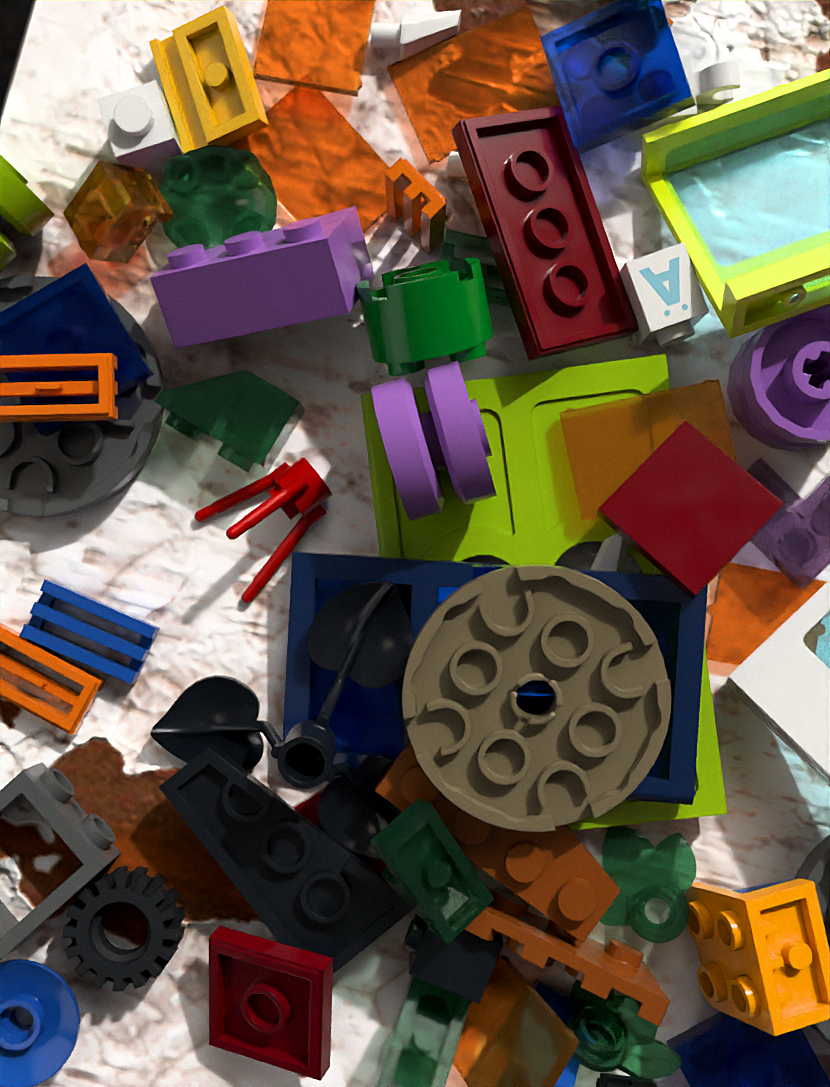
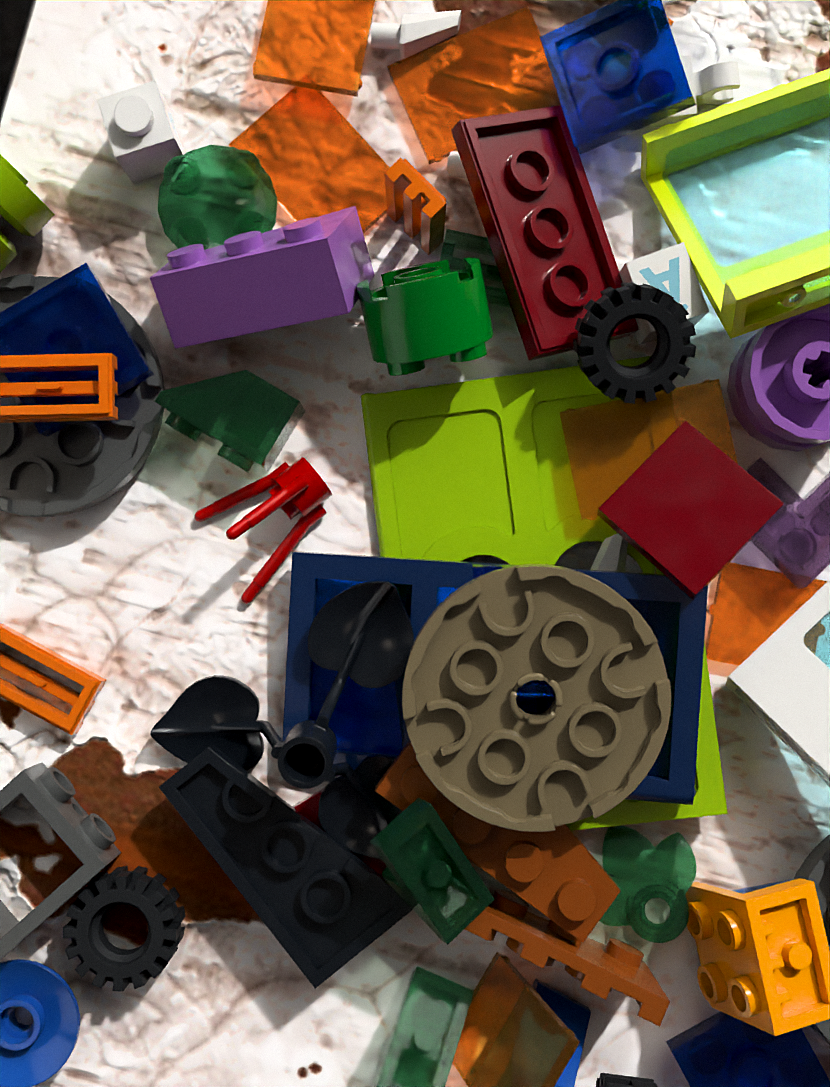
(44, 611): blue tile -> none
(116, 211): clear orange brick -> none
(209, 81): yellow plate -> none
(270, 1002): dark red tile -> none
(434, 441): medium lavender wheel -> none
(458, 967): black brick -> none
(618, 1038): clear green plate -> none
(661, 368): none -> black tyre

